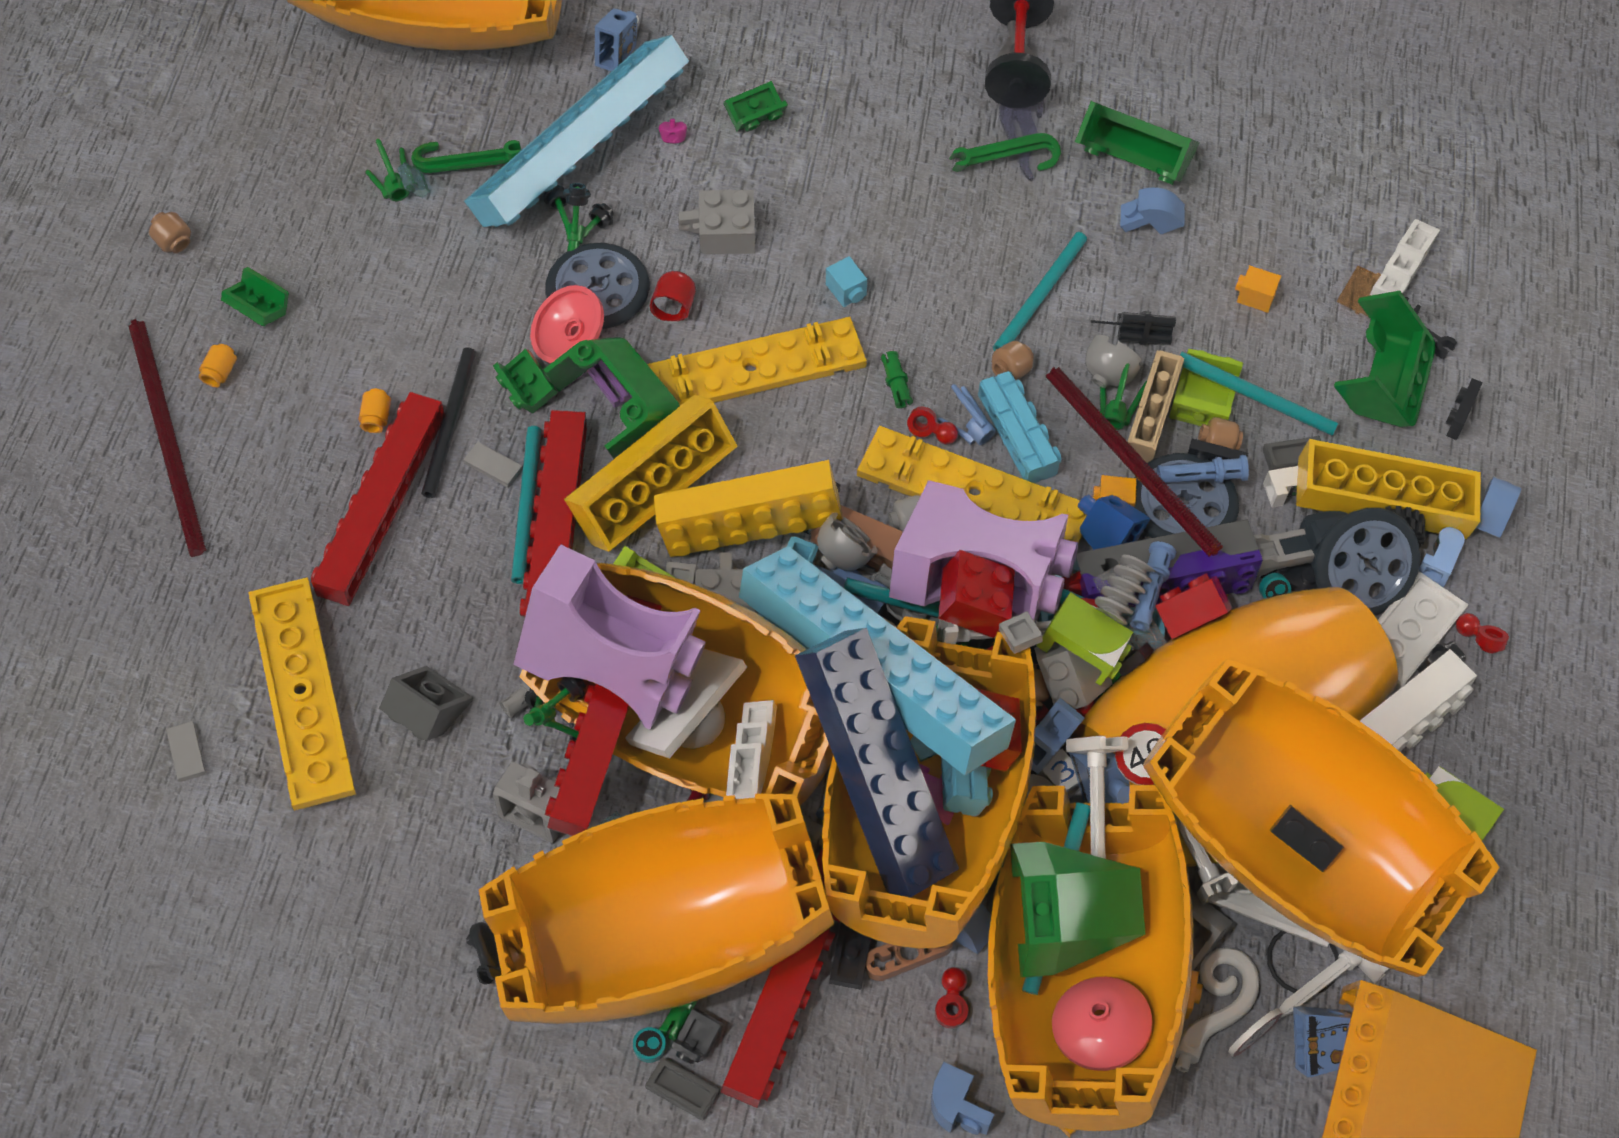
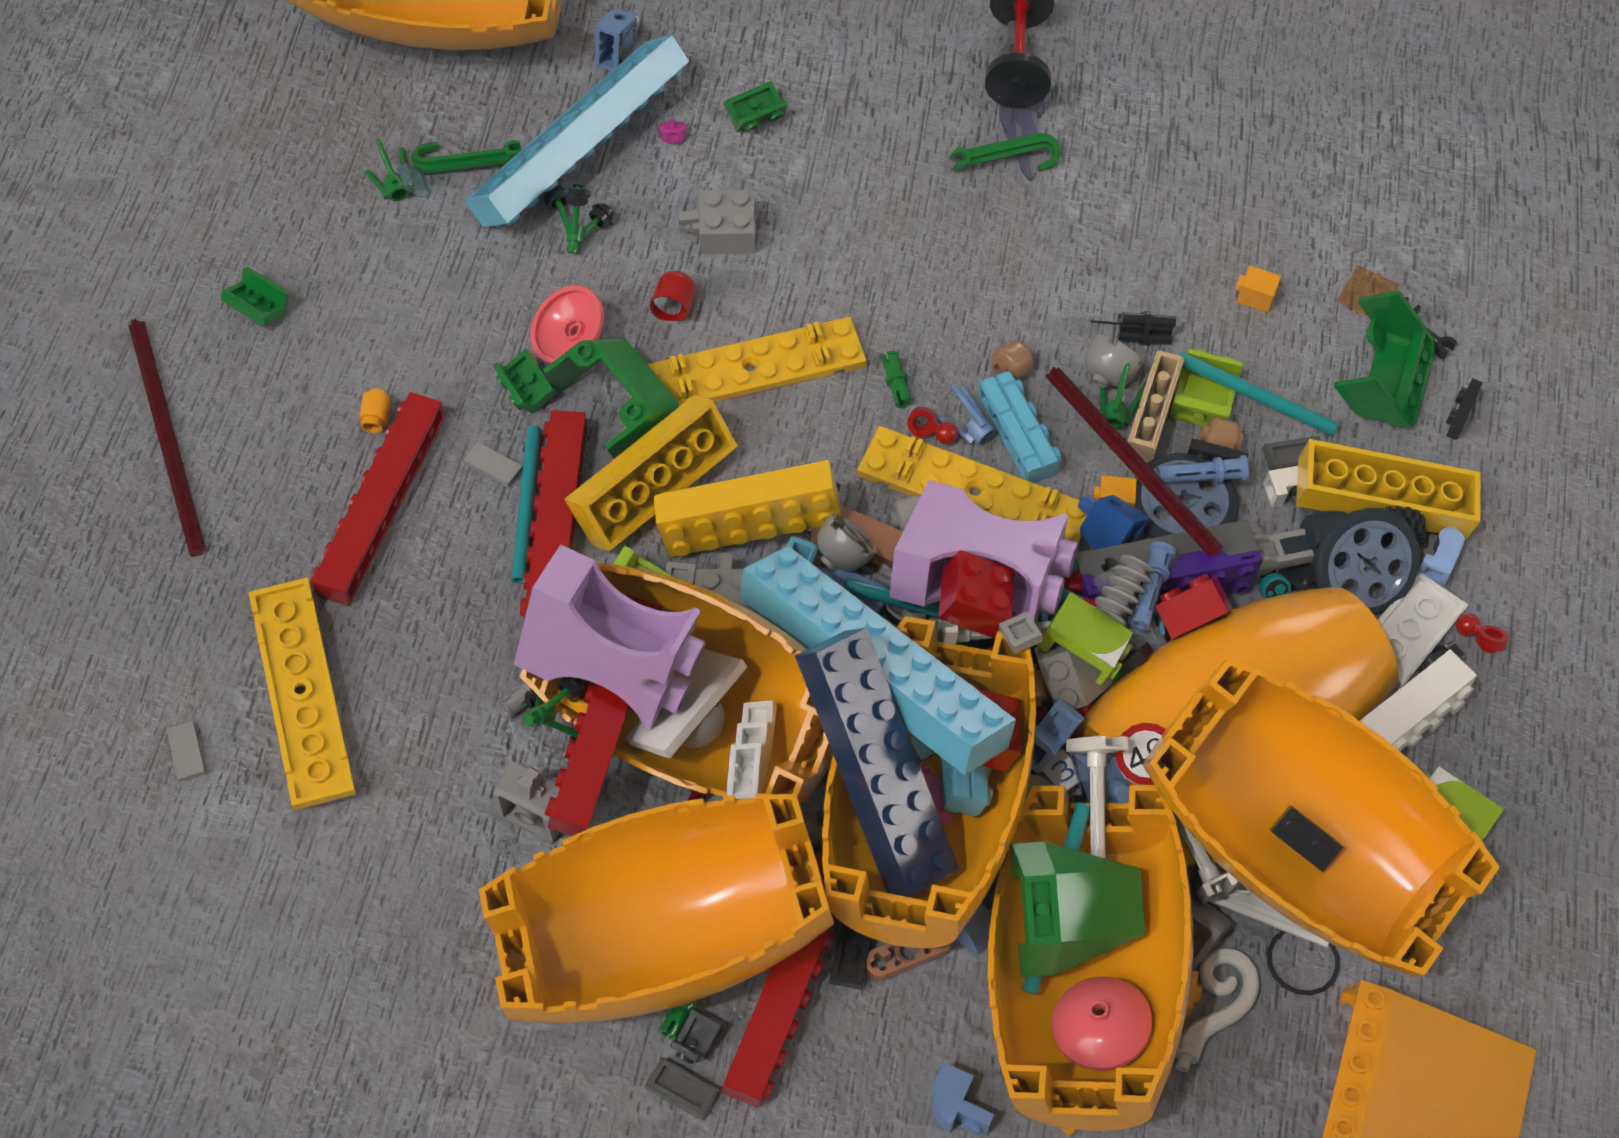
(170, 232): medium nougat head -> none
(217, 365): light orange brick -> none
(424, 702): dark grey slope -> none
(448, 423): black piece -> none
(484, 942): black piece -> none
(592, 255): sand blue wedge -> none
(605, 388): medium lavender tile -> none
(649, 1044): tile -> none
(846, 281): medium azure brick -> none
(954, 981): red plate -> none
(1041, 290): teal piece -> none
(1136, 142): green windscreen -> none
(1156, 207): medium blue brick -> none
(1319, 1039): medium blue torso -> none
(1346, 962): white piece -> none
(1406, 258): white slope -> none
(1497, 506): medium blue brick -> none

